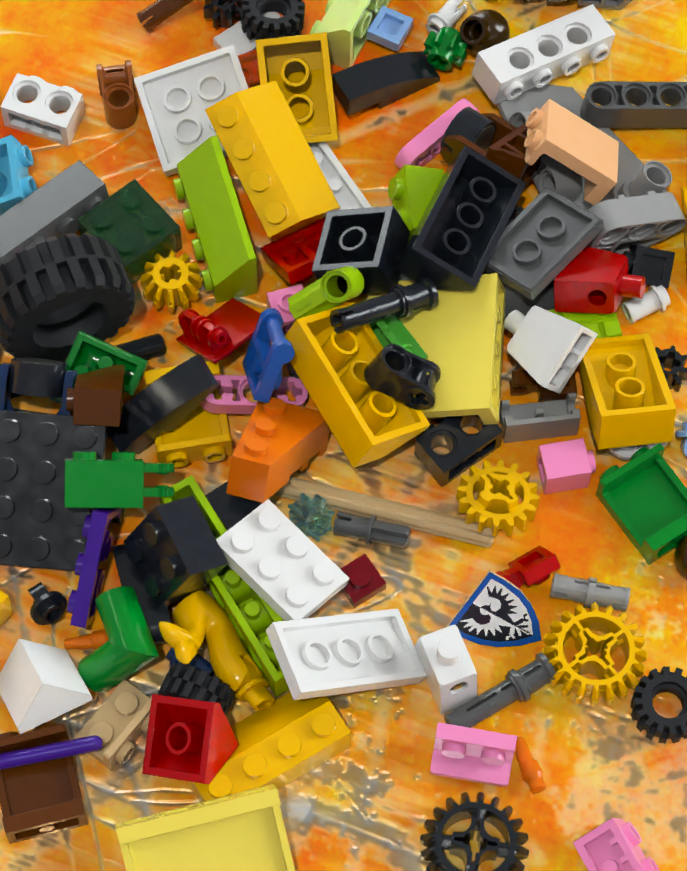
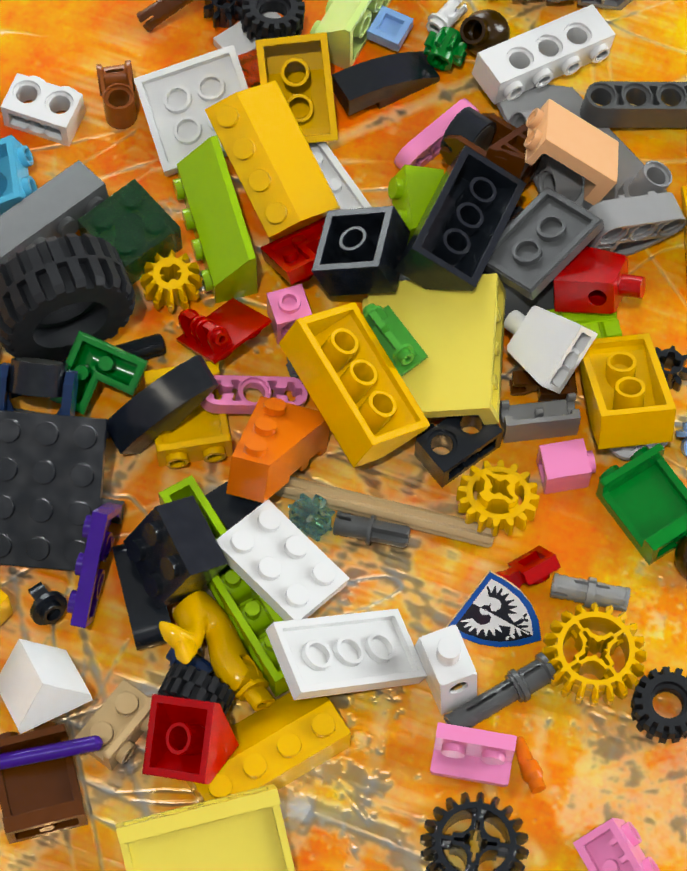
(87, 641): orange piece -> none
(98, 397): reddish brown slope -> none
(111, 481): green hinge -> none
(128, 645): green brick -> none
(265, 361): blue plate -> none
(325, 293): lime piece -> none
(363, 582): dark red plate -> none
(397, 302): black pin -> none
(402, 375): black piece -> none
(650, 263): black bracket -> none
(652, 301): white pin -> none

